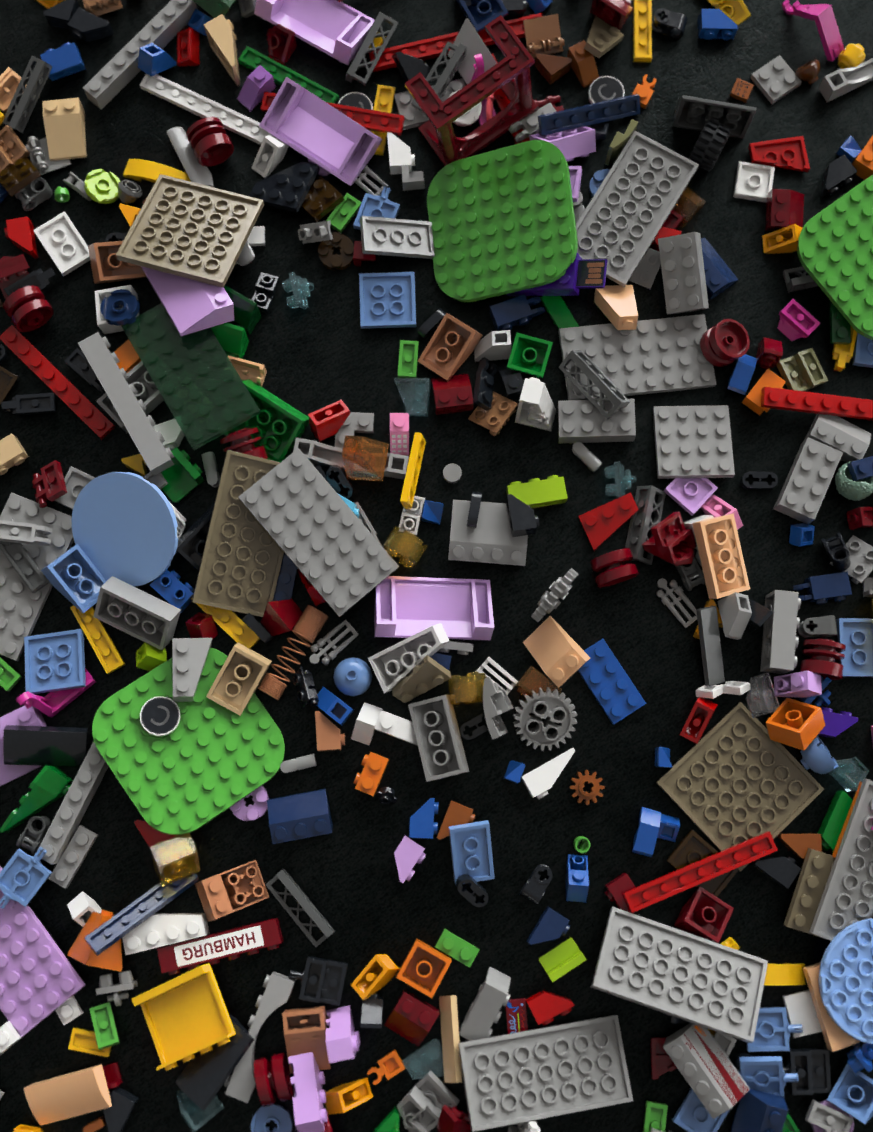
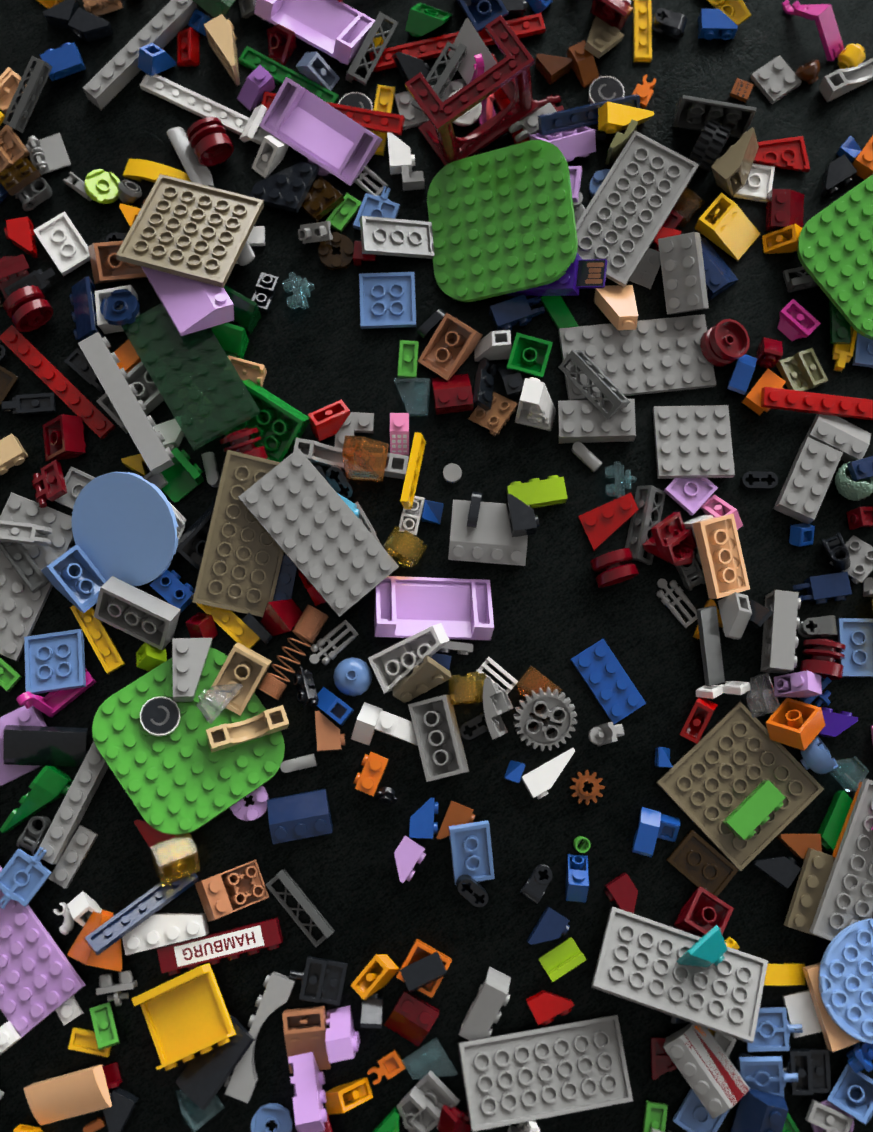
(64, 438): none -> dark red slope
(65, 128): tan slope -> none
(65, 194): bright green hinge -> none
(68, 922): none -> white arm
(84, 309): none -> dark blue slope
(216, 699): none -> clear slope
(243, 731): none -> tan arch
(253, 123): none -> white tile
(273, 1079): dark red wheel -> none
(317, 70): none -> sand blue slope
(423, 972): none -> black hinge
(424, 19): none -> green slope
(450, 1039): tan tile -> none
(457, 948): bright green plate -> none
(516, 1015): dark red tile -> none
(543, 35): medium nougat hinge -> none
(555, 651): light nougat slope -> none
(558, 590): light grey gear -> none
(605, 733): none -> light grey hips
(617, 117): none -> yellow slope
(700, 871): red plate -> none
(706, 950): none -> teal slope
(727, 227): none -> yellow slope
(735, 165): none -> dark tan slope
(754, 810): none -> bright green brick

